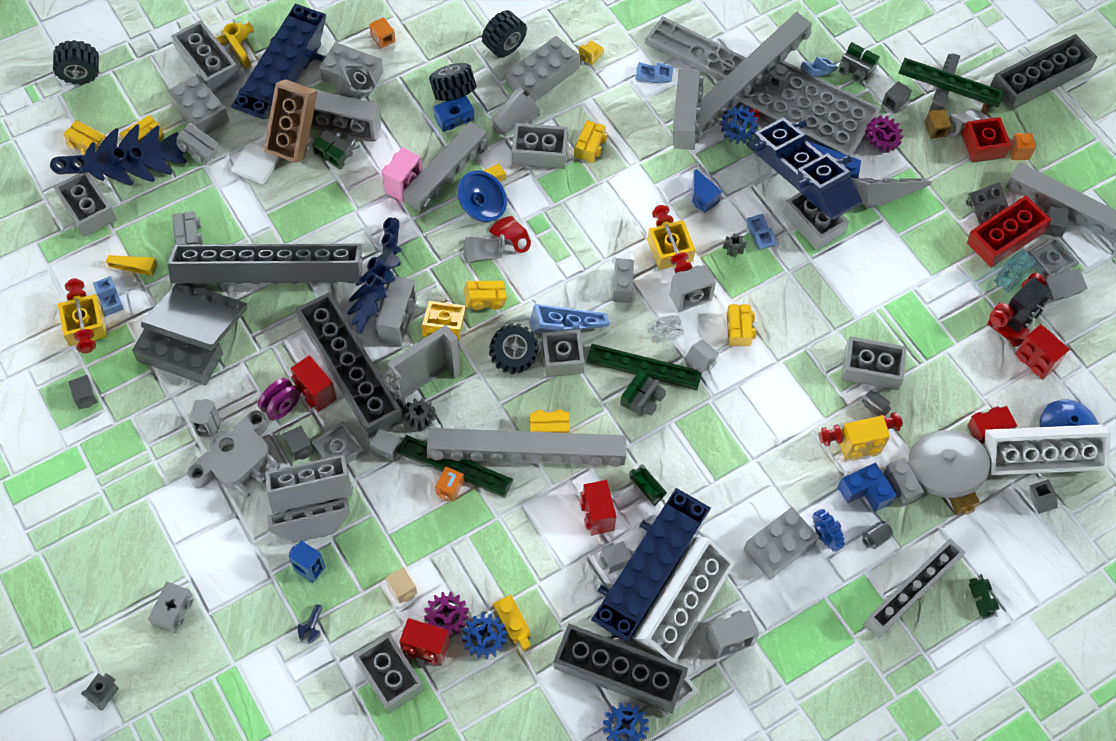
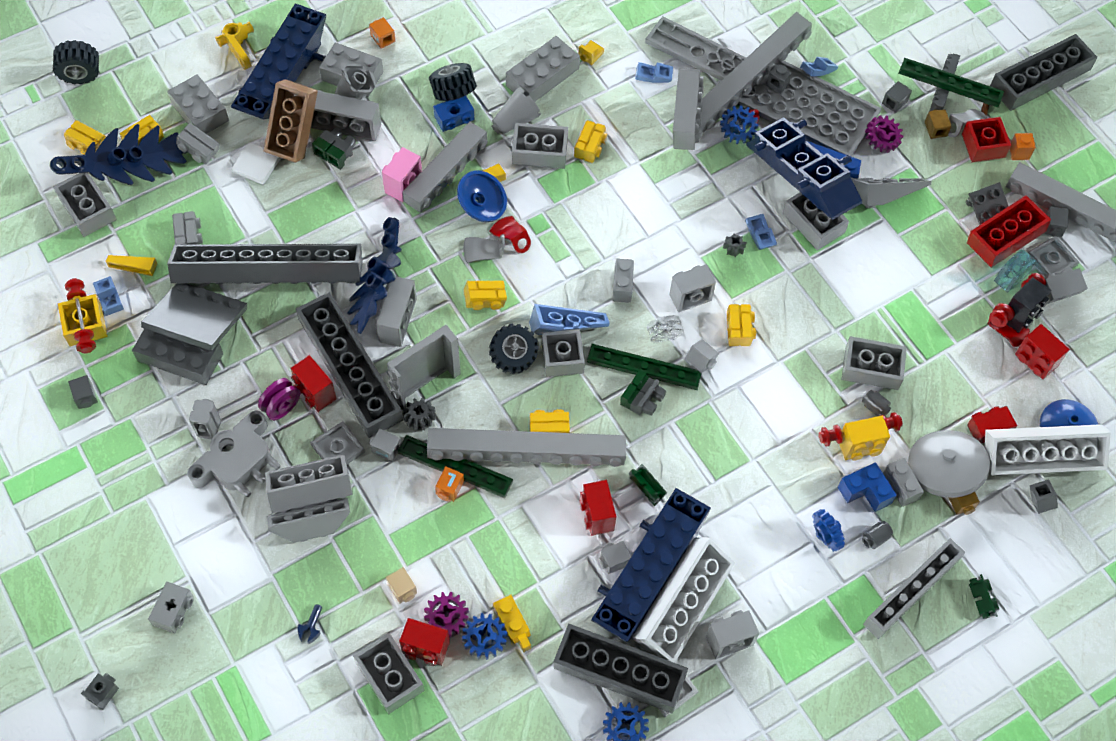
(205, 56): light grey brick -> none
(298, 443): dark grey brick -> none
(306, 561): blue brick -> none
(443, 314): yellow plate -> none
(504, 33): black wheel -> none
(670, 242): yellow brick -> none
(704, 192): blue slope -> none
(780, 543): light grey brick -> none
(858, 63): dark grey hips -> none

